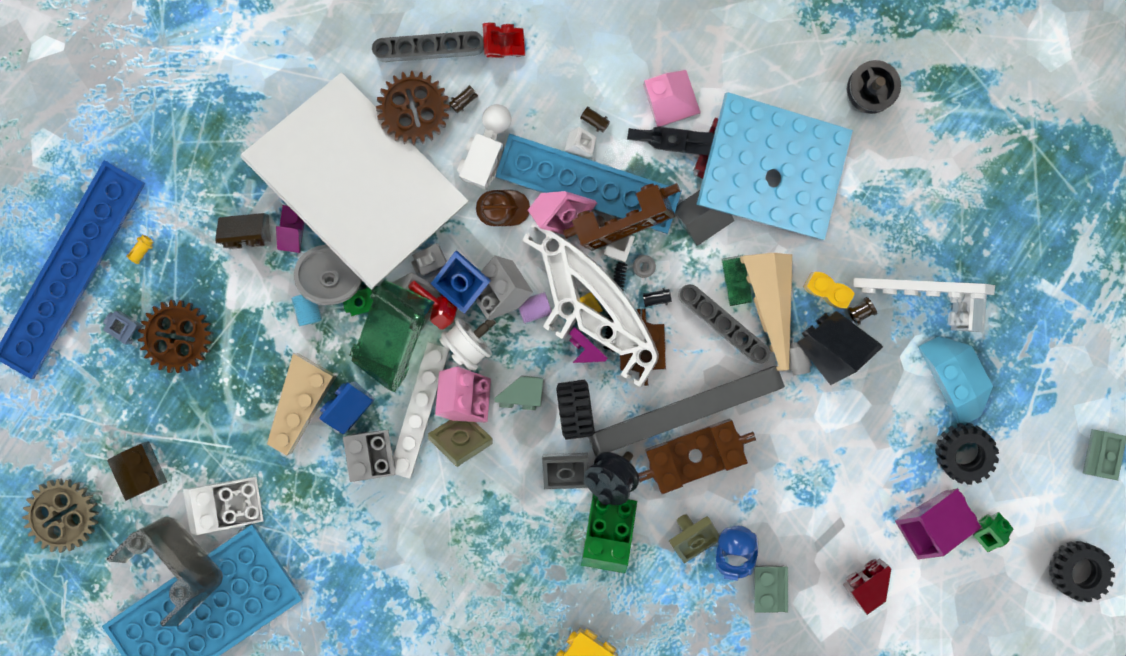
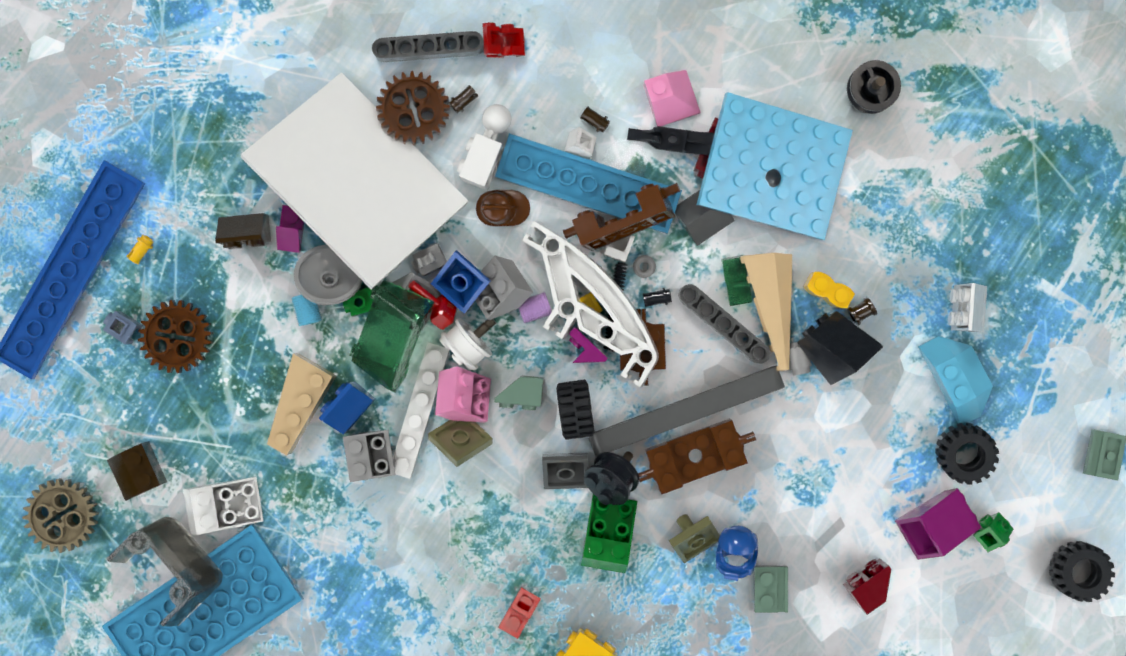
(519, 613): none -> slope
(557, 210): bright pink slope -> none
(931, 288): white plate -> none

